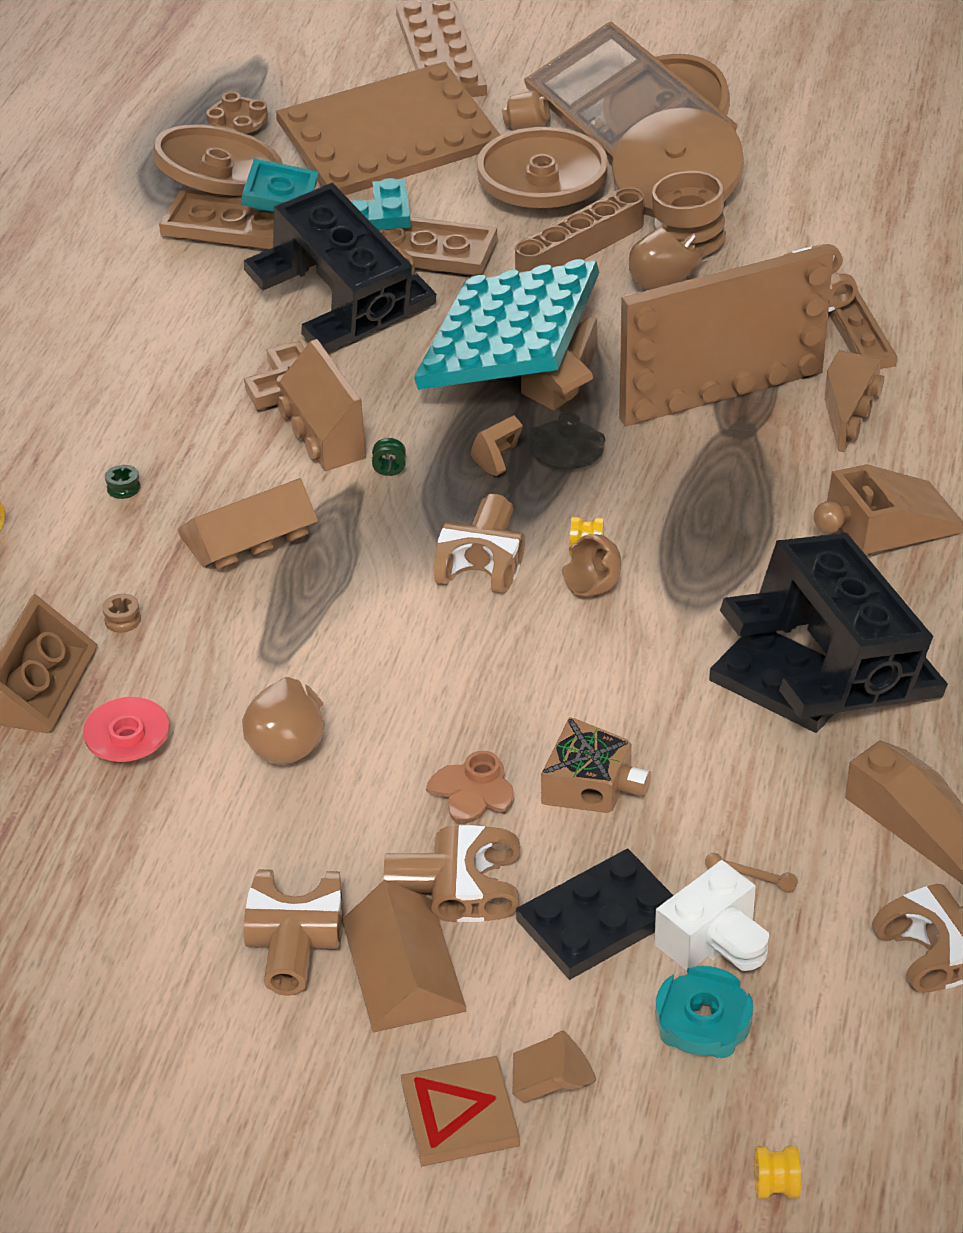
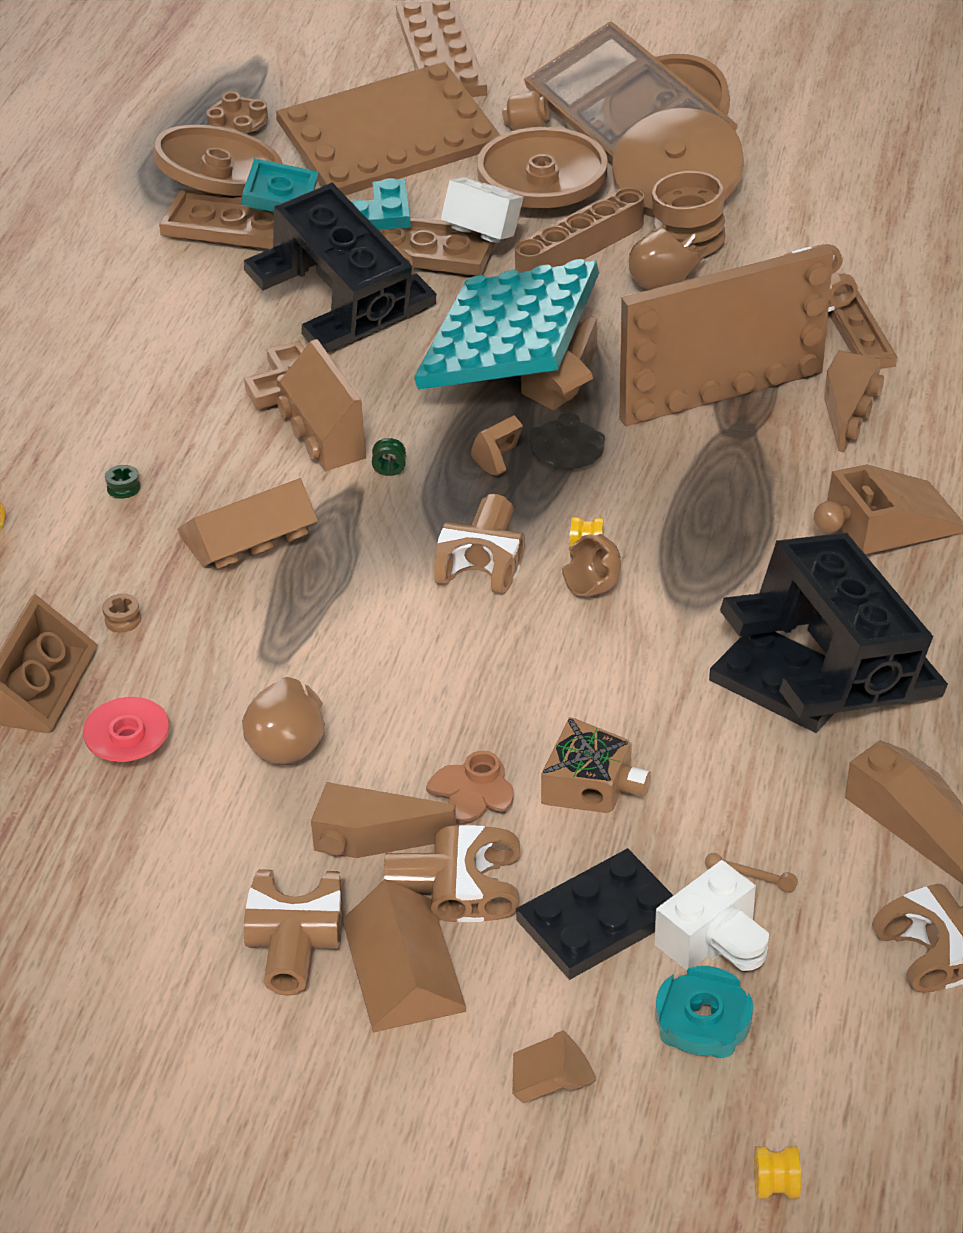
(375, 822): none -> medium nougat slope
(459, 1111): medium nougat tile -> none
(481, 209): none -> white brick

